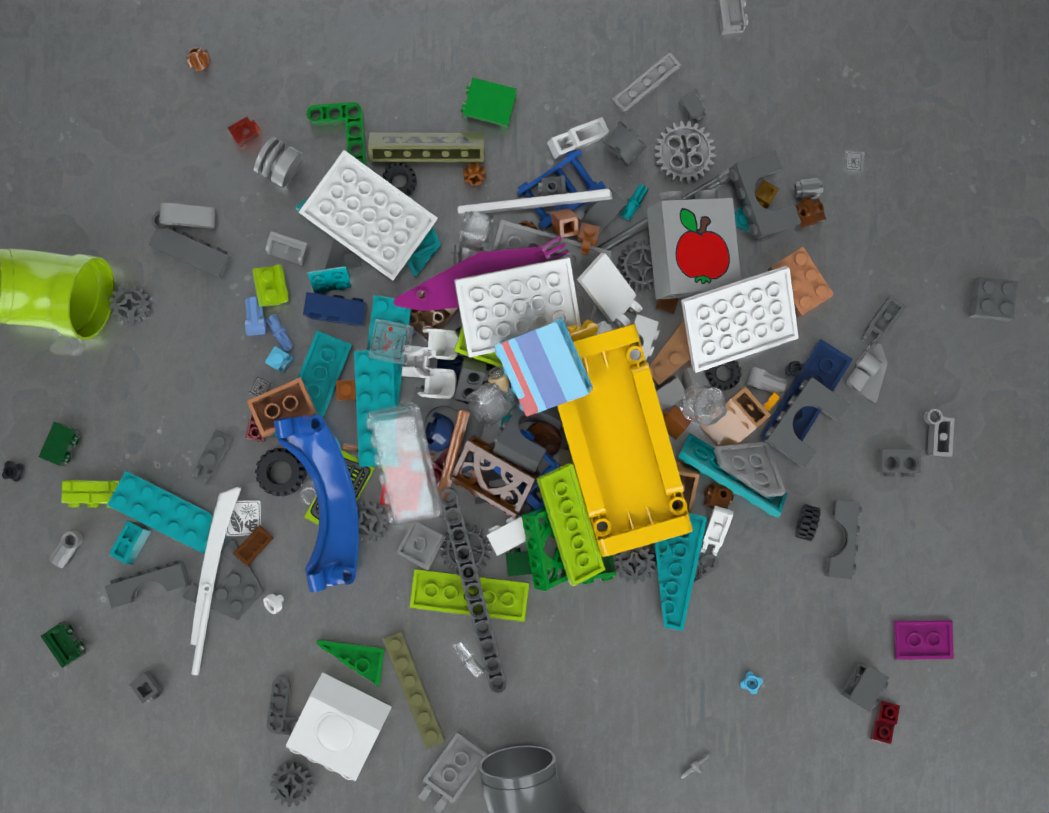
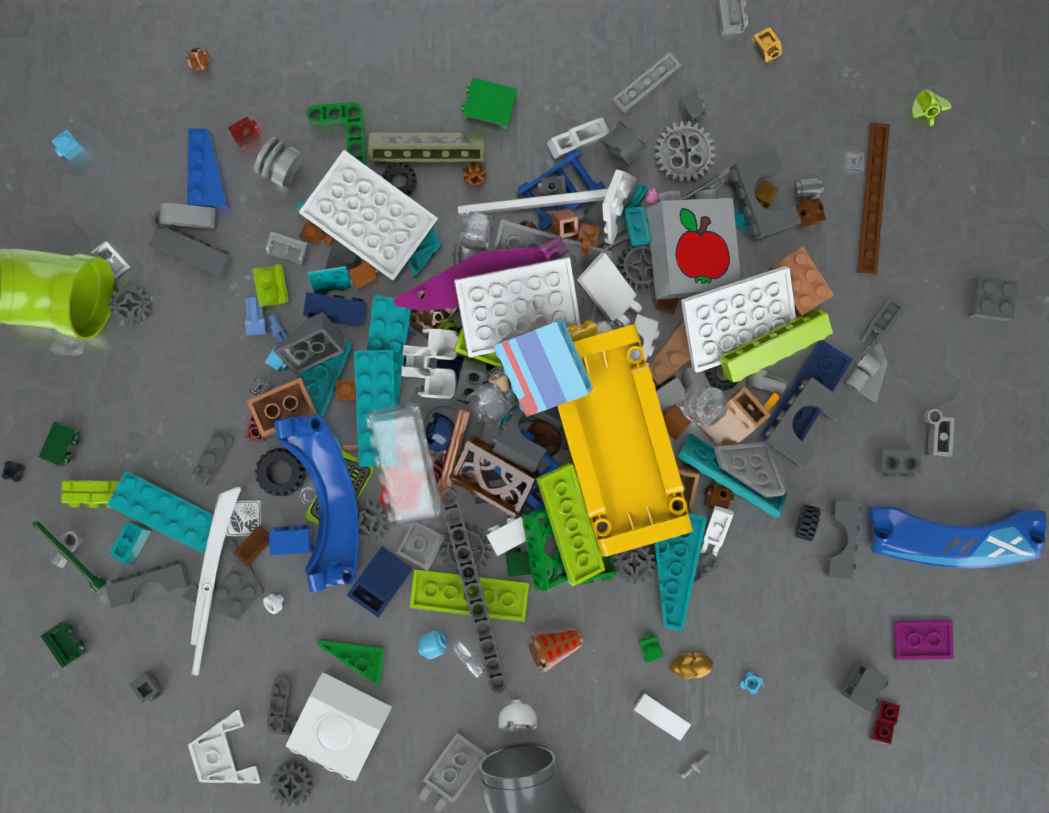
(67, 145): none -> medium azure brick
(94, 581): none -> dark green piece
(112, 256): none -> white slope
(204, 174): none -> blue wedge
(214, 757): none -> white wing
(291, 541): none -> blue brick
(311, 344): none -> dark grey slope
(315, 234): none -> dark orange plate
(363, 275): none -> dark orange brick
(379, 582): none -> dark blue slope
(391, 342): clear tile -> none
(414, 689): olive brick -> none
(432, 645): none -> medium azure head
(448, 324): none -> lime bush
(517, 717): none -> white cylinder
(553, 647): none -> dark orange cone
(620, 187): none -> white wing
(637, 226): none -> teal plate
(650, 647): none -> green bracket
(652, 197): none -> bright pink hinge
(661, 716): none -> white slope
(691, 665): none -> pearl gold arm
(768, 43): none -> pearl gold bracket
(776, 345): none -> lime brick
(798, 368): black pin -> none
(873, 198): none -> reddish brown tile
(929, 104): none -> lime brick
(942, 545): none -> blue panel

